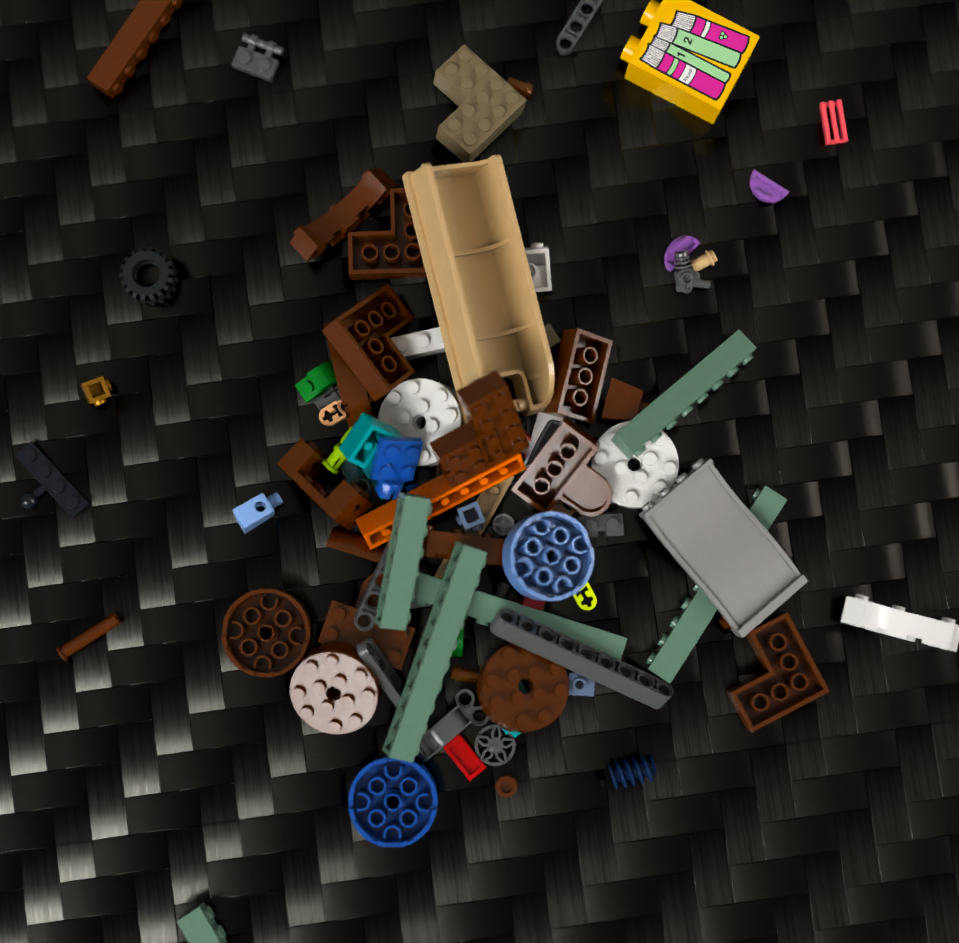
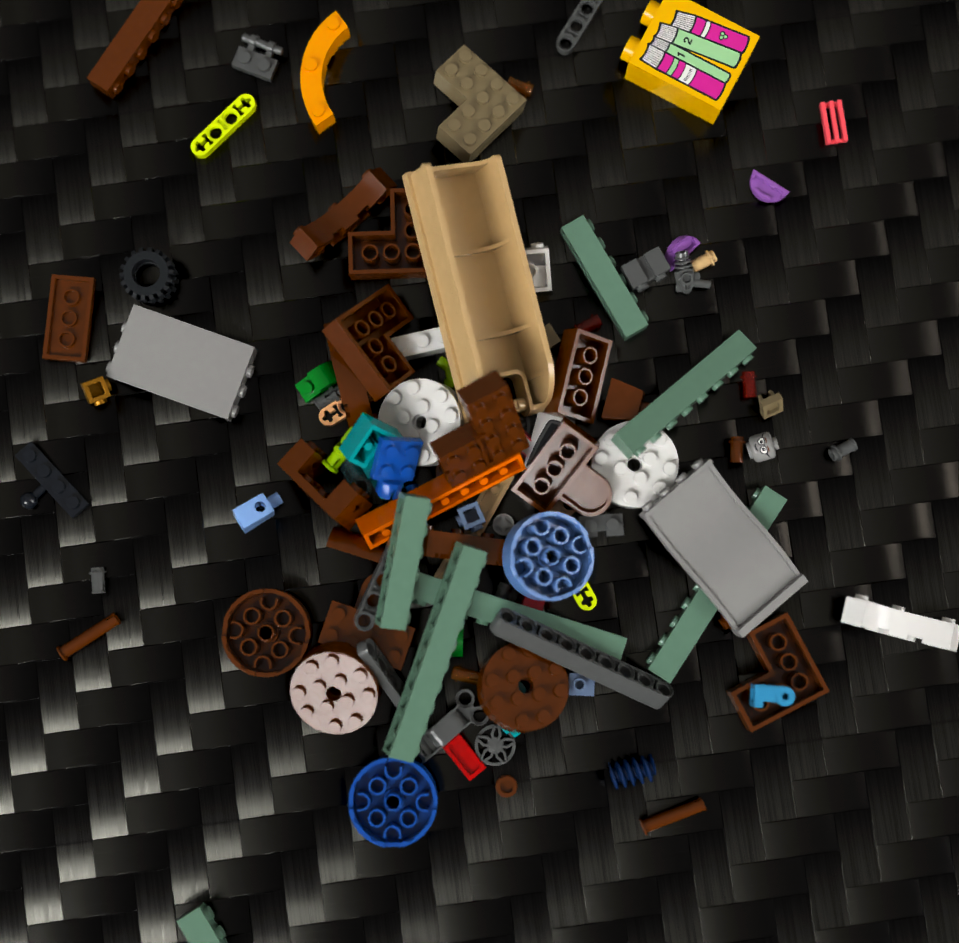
(69, 318): none -> reddish brown plate
(98, 580): none -> dark grey pin
(182, 362): none -> light grey panel
(220, 123): none -> neon yellow beam
(320, 48): none -> light orange brick
(443, 364): none -> lime arm
(590, 324): none -> clear red pin
(604, 278): none -> sand green brick
(645, 270): none -> dark grey brick
(672, 815): none -> reddish brown pin
(736, 449): none -> reddish brown pin
(749, 384): none -> clear red pin
(762, 447): none -> light grey head
(770, 693): none -> dark azure leg
(771, 405): none -> dark tan tile
(842, 449): none -> dark grey pin

